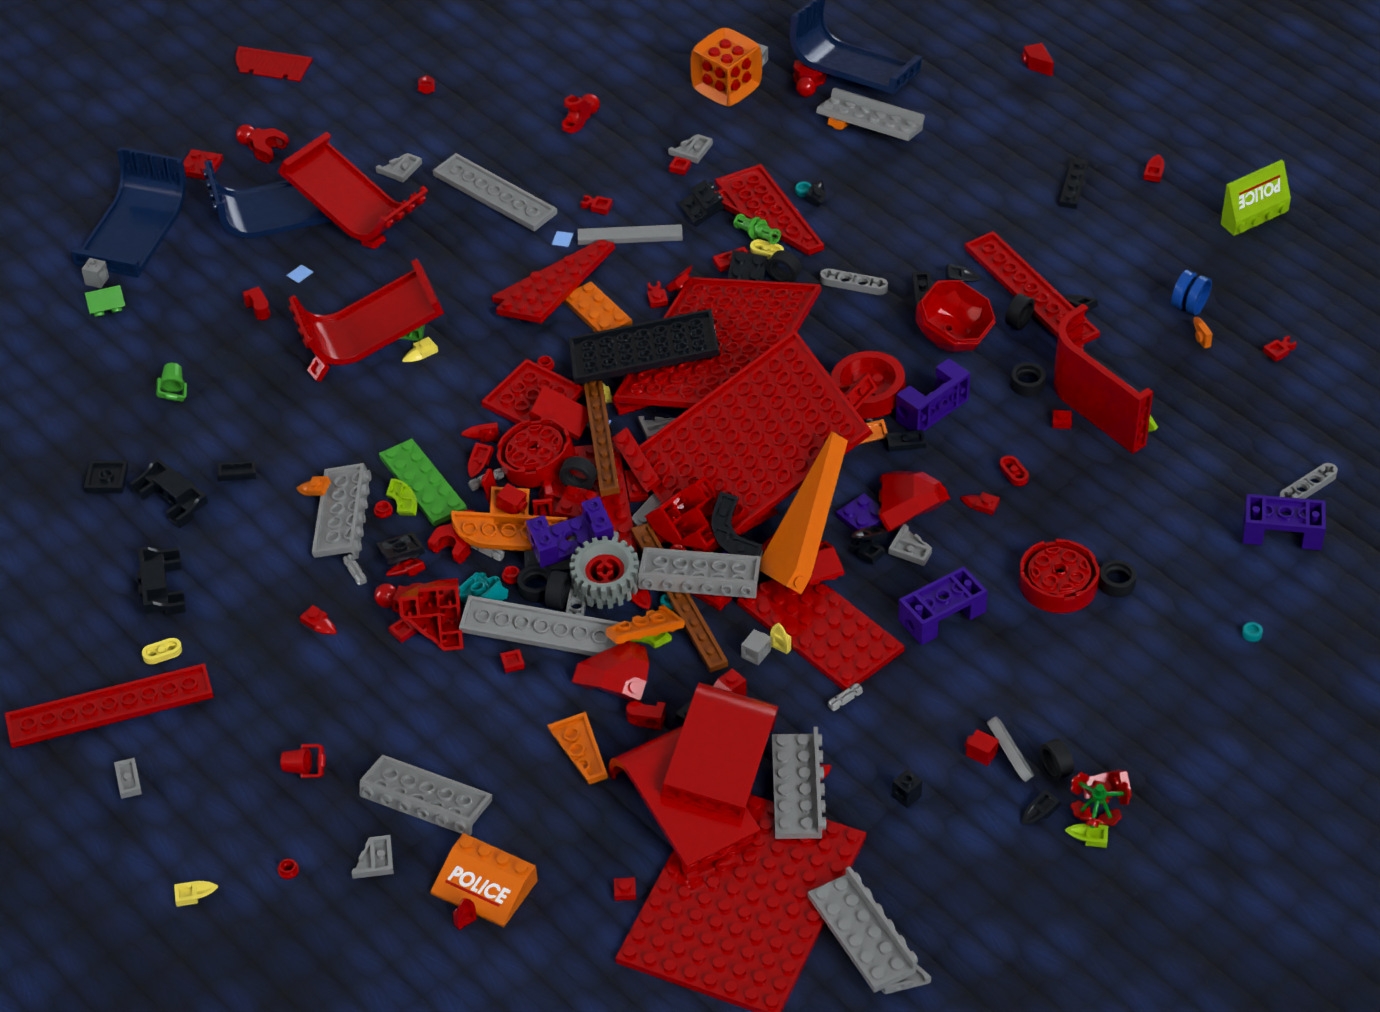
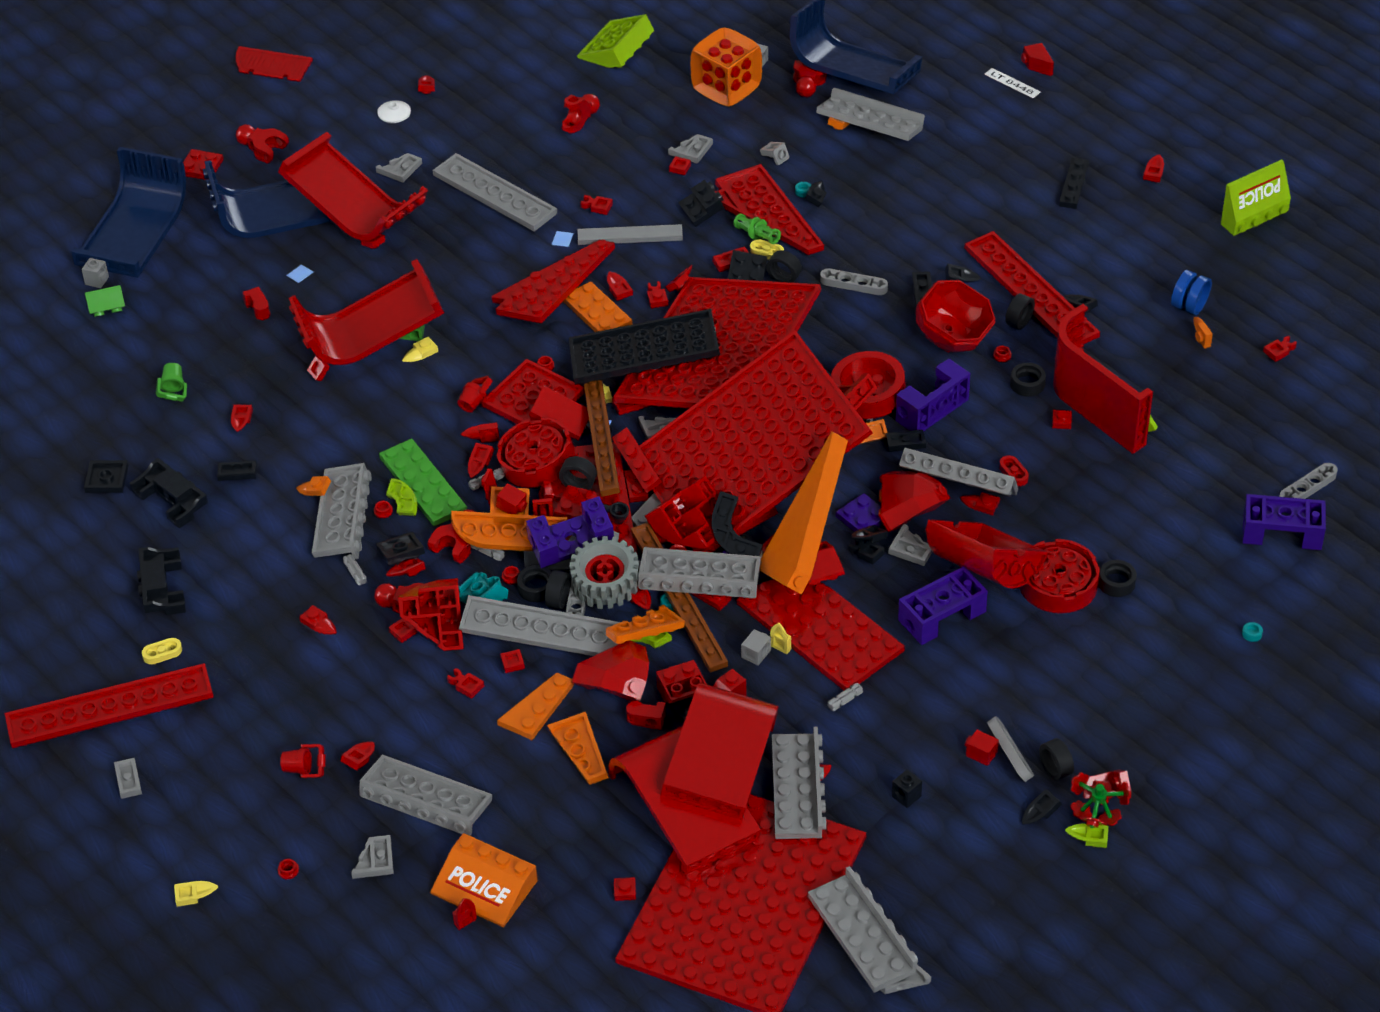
(241, 416): none -> red plate
(358, 755): none -> red plate
(394, 111): none -> white dish
(467, 685): none -> red plate
(473, 393): none -> red piece
(536, 708): none -> orange wing
(617, 41): none -> lime slope
(618, 286): none -> red plate
(618, 512): none -> black bar
(679, 681): none -> red slope
(777, 151): none -> light grey bracket
(959, 472): none -> light grey bracket
(985, 551): none -> red cylinder
(1002, 354): none -> red plate
(1013, 83): none -> white sticker

